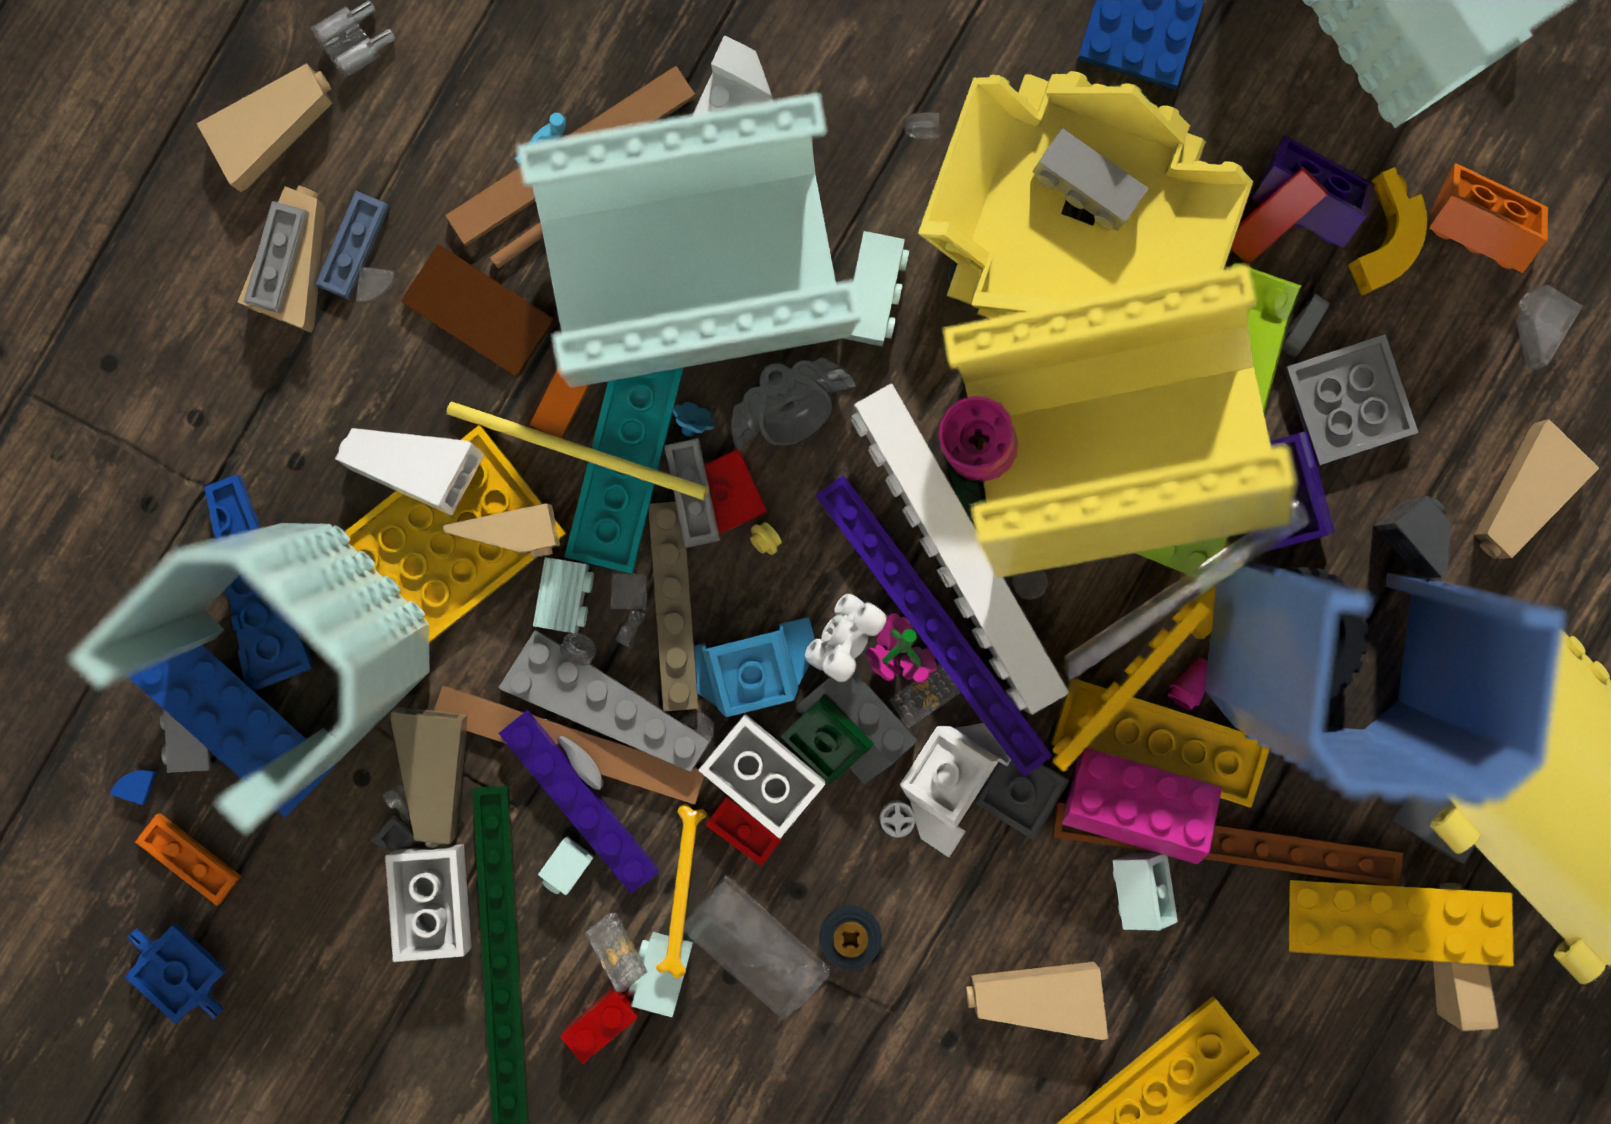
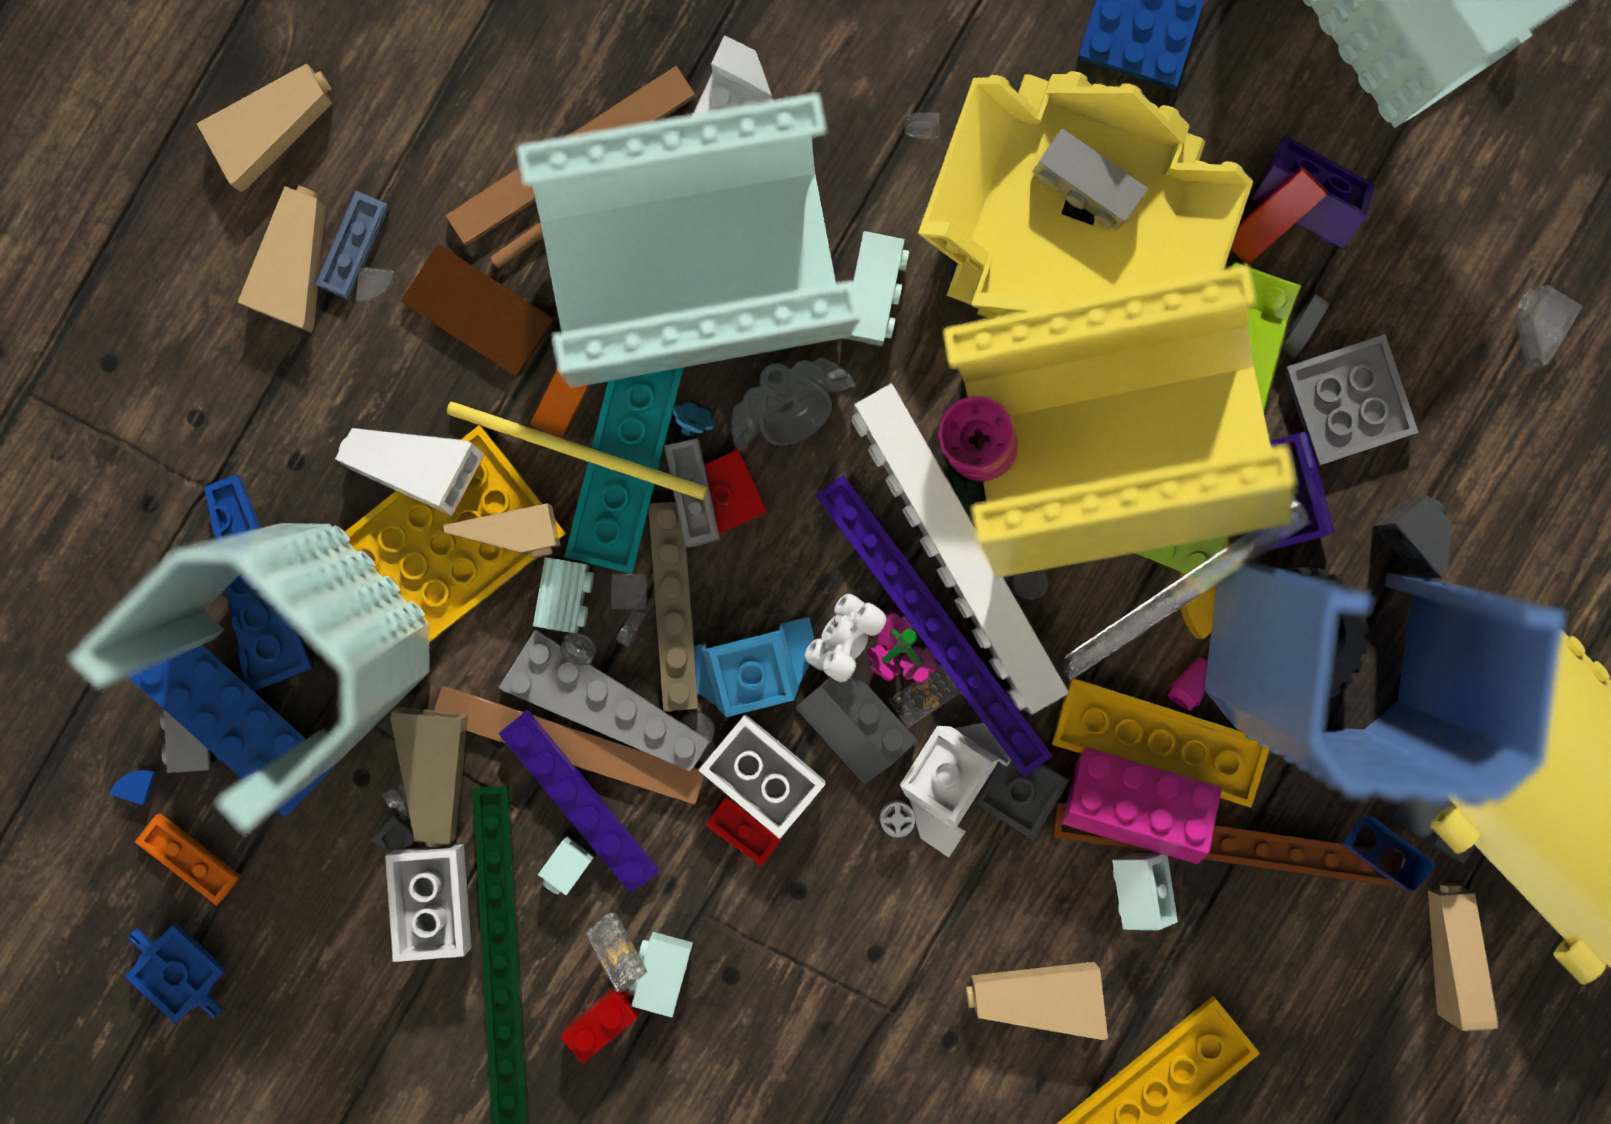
(276, 257): light grey tile -> none
(346, 42): clear piece -> none
(550, 131): medium azure bar -> none
(582, 763): light grey bar -> none
(672, 961): yellow piece -> none
(756, 948): clear slope -> none
(765, 538): light yellow plate -> none
(827, 739): dark green tile -> none
(850, 920): black wheel -> none
(1139, 672): yellow plate -> none
(1401, 923): yellow plate -> none
(1403, 239): yellow arch -> none
(1414, 869): none -> blue piece
(1489, 219): orange slope -> none
(1534, 488): tan slope -> none

